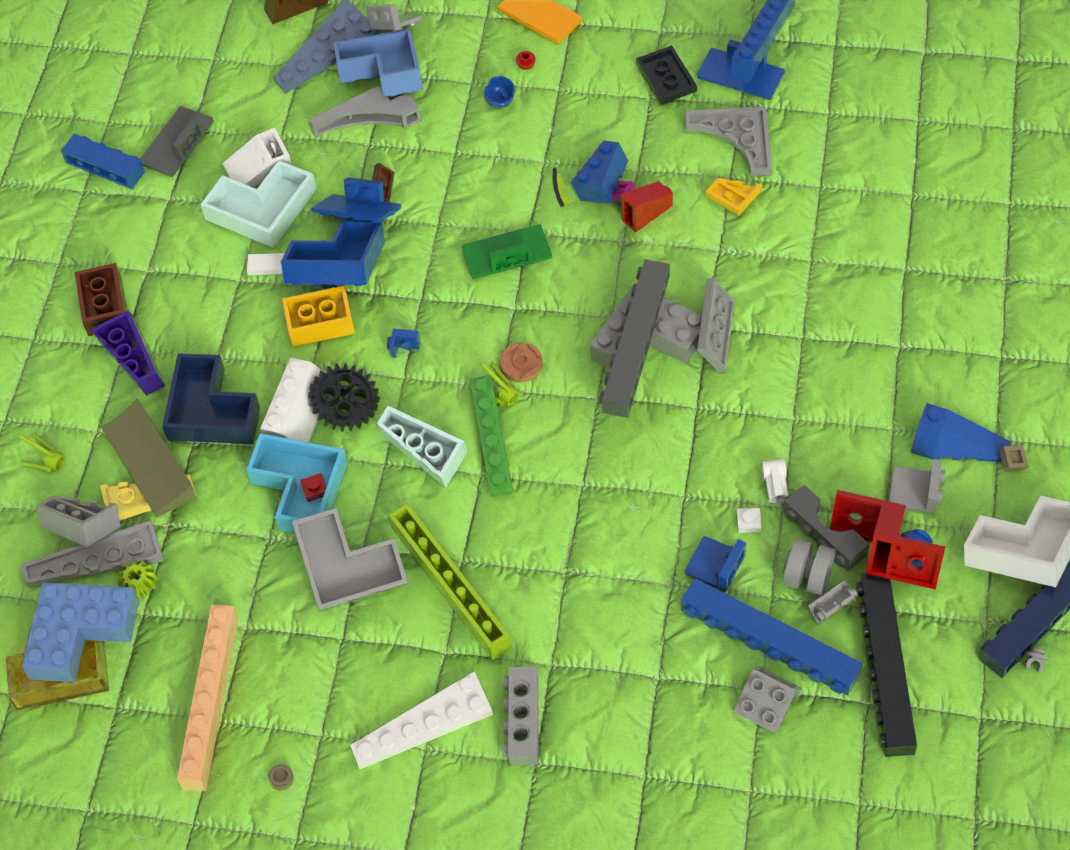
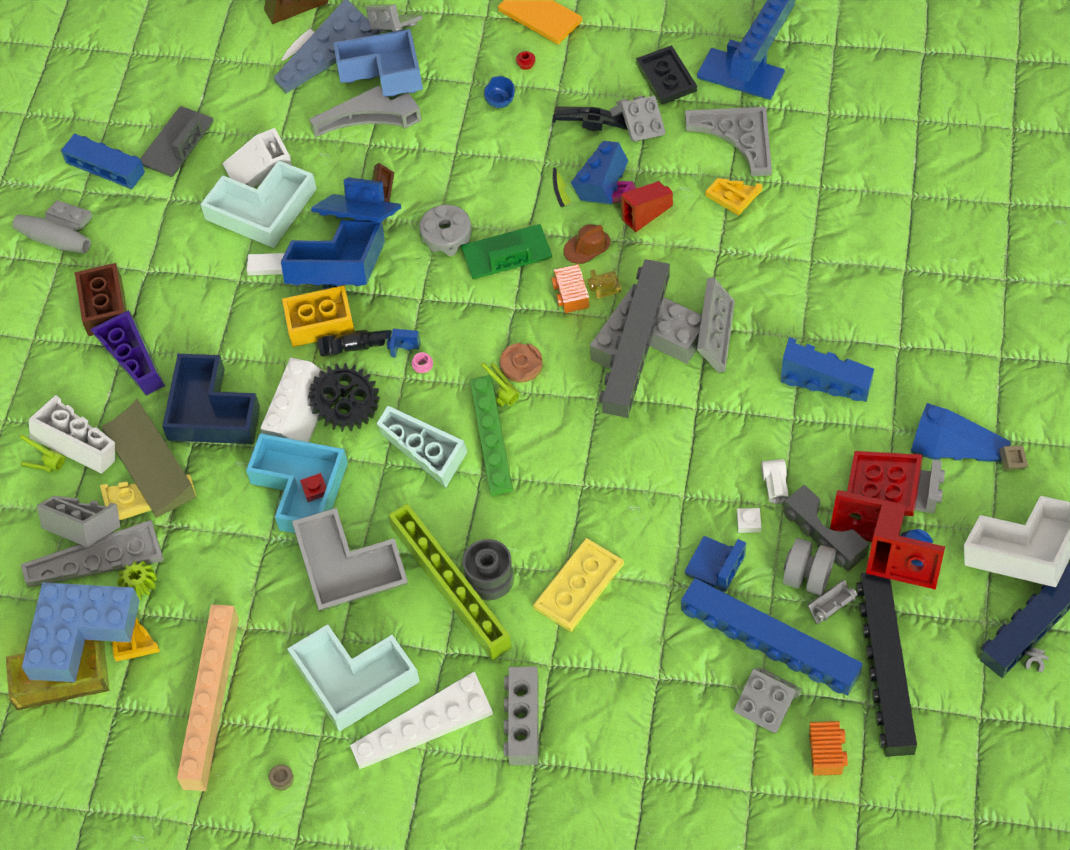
(57, 228): none -> light grey plate
(72, 436): none -> white wedge
(140, 645): none -> yellow wing
(298, 44): none -> white sticker
(352, 341): none -> black piece
(356, 685): none -> light aqua piece
(422, 358): none -> bright pink plate
(445, 239): none -> light grey plate
(489, 568): none -> dark grey wheel
(571, 288): none -> brick
(578, 584): none -> light yellow tile
(586, 244): none -> dark orange piece
(592, 117): none -> black plate
(604, 284): none -> clear yellow bracket
(641, 117): none -> light grey bracket
(825, 372): none -> blue wedge
(826, 748): none -> orange brick
(887, 477): none -> red plate

